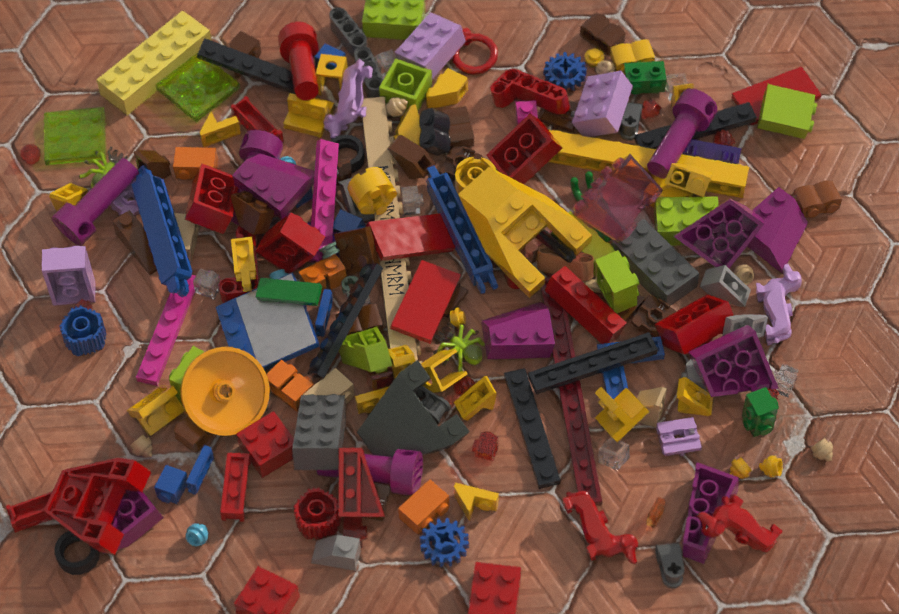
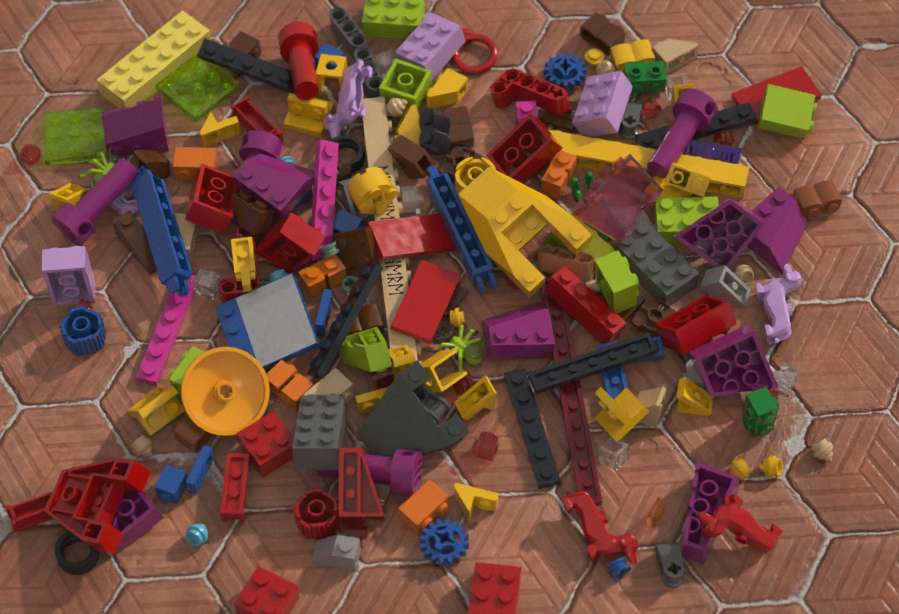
(136, 128): none -> magenta wedge
(288, 291): green tile -> none
(556, 246): black axle -> none
(559, 175): none -> orange piece
(619, 568): none -> blue bush
(675, 53): none -> tan slope
(686, 428): lavender piece -> none
(757, 322): light grey slope -> none

